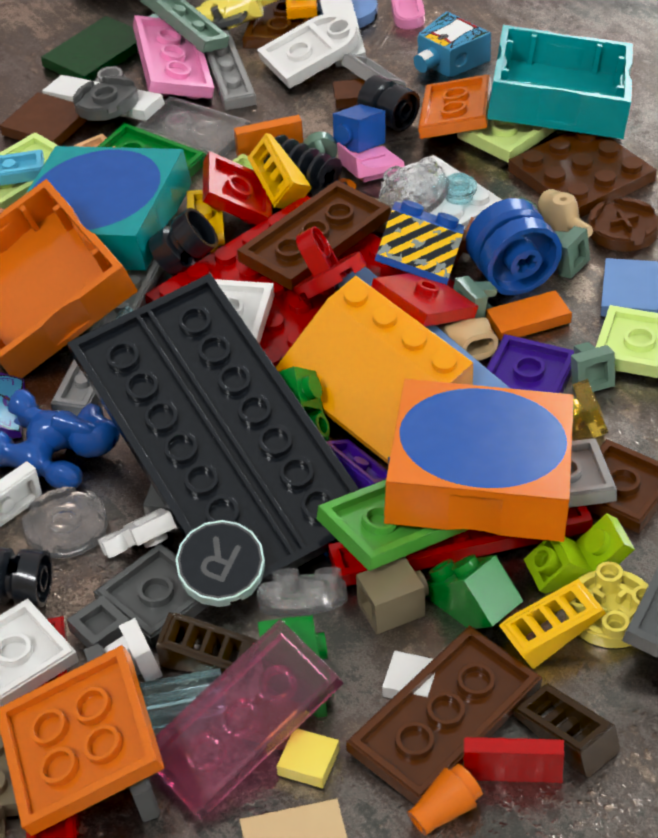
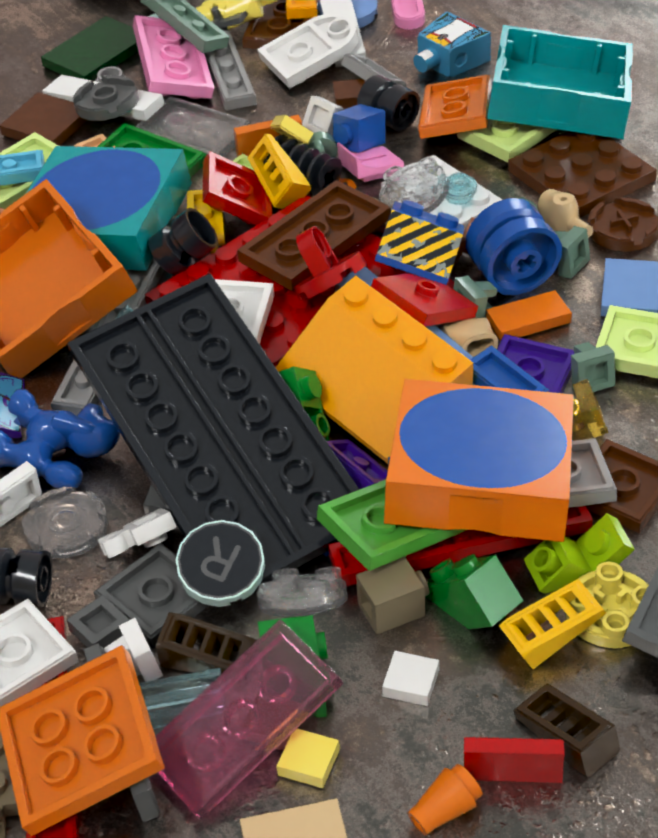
(287, 126): none -> light yellow tile
(320, 115): none -> white tile
(469, 697): reddish brown tile -> none
(496, 370): none -> blue tile

